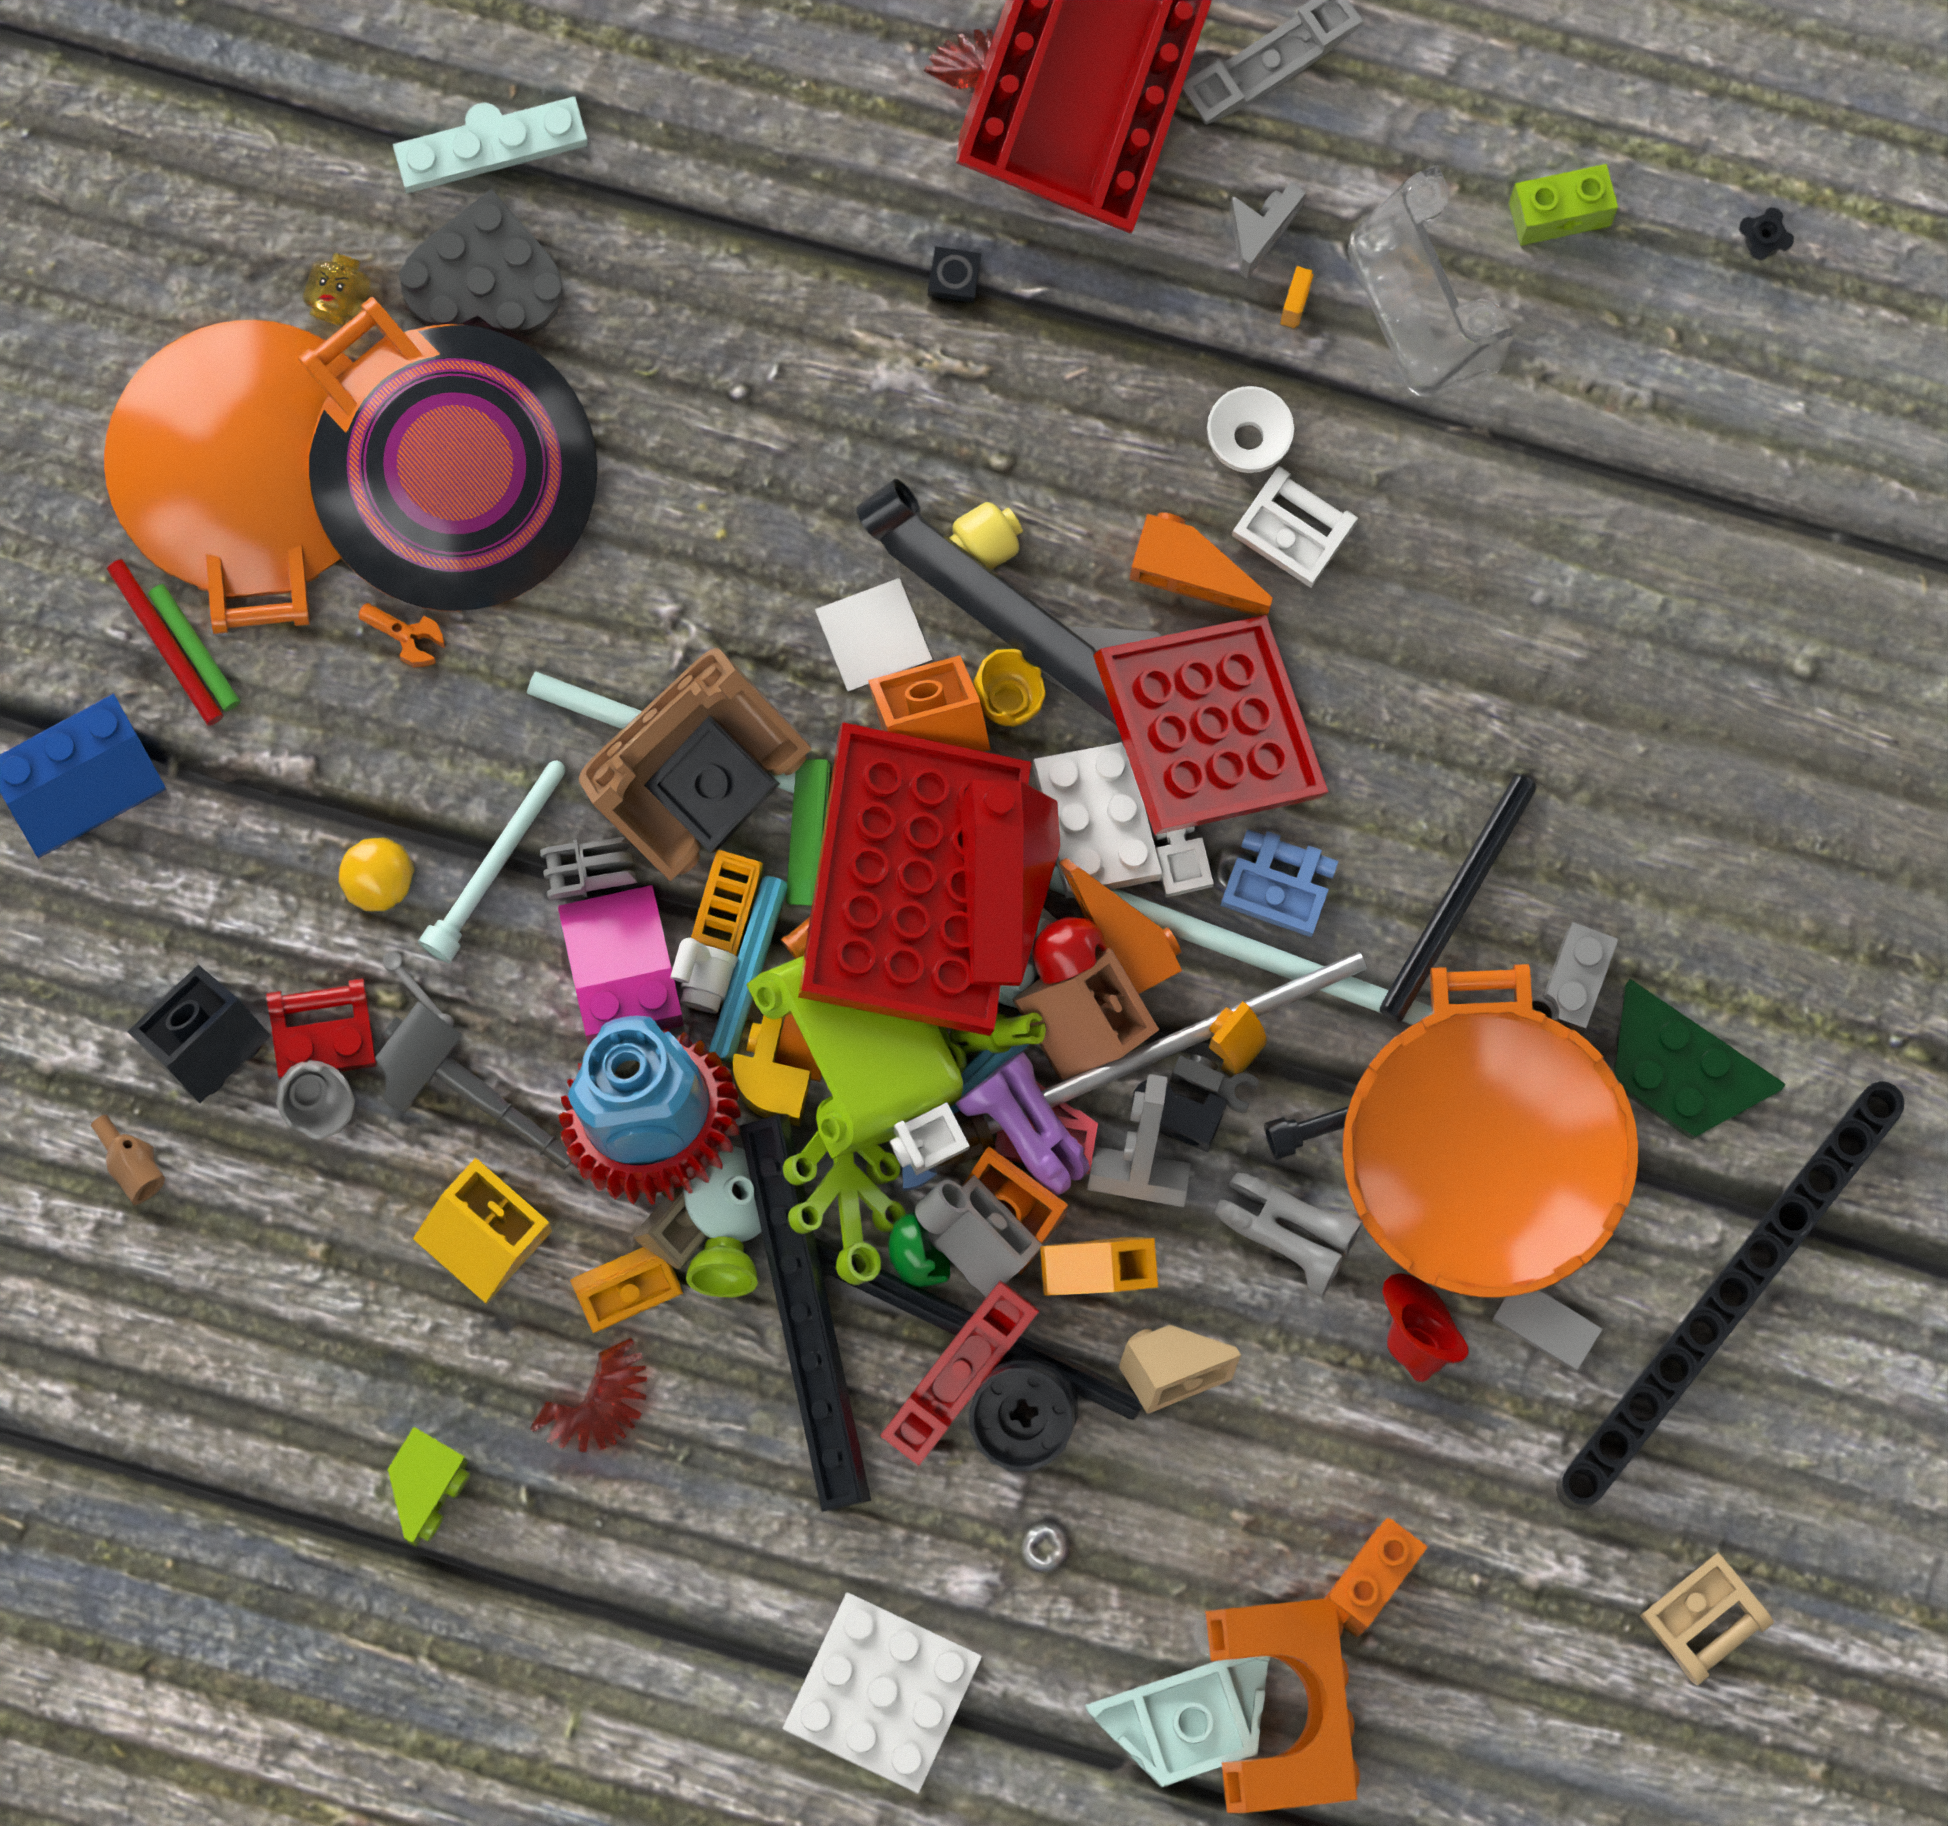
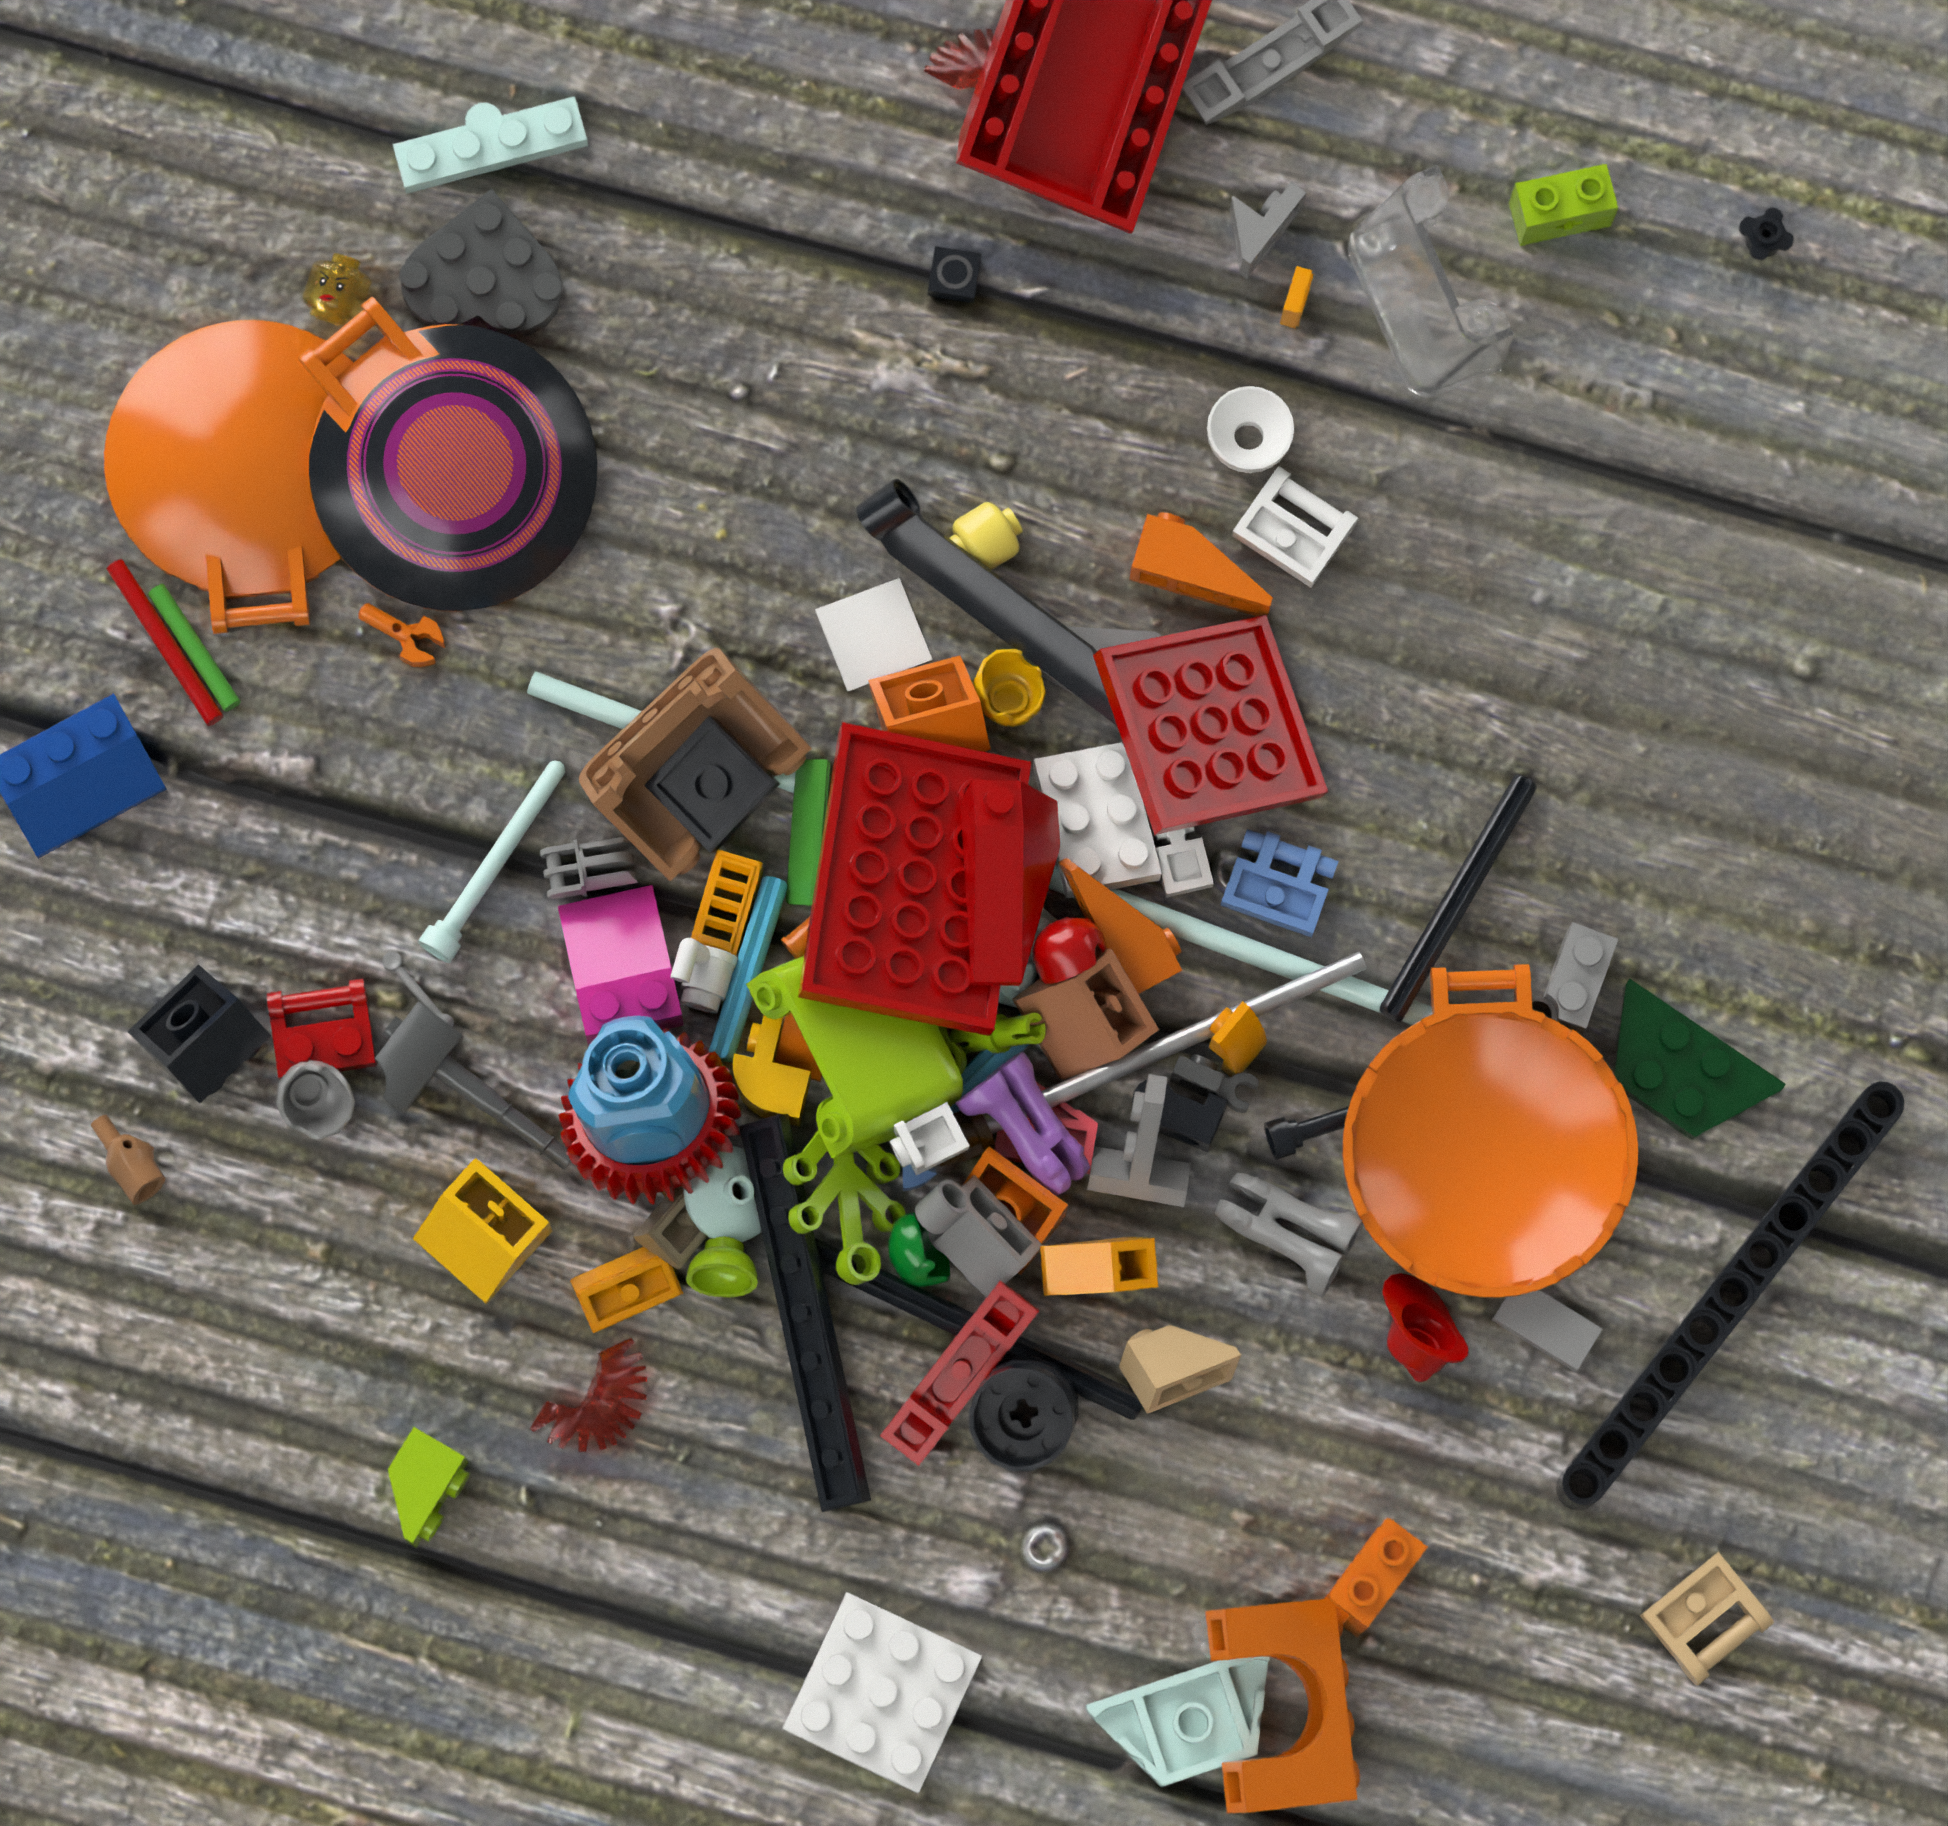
(376, 874): yellow hair -> none

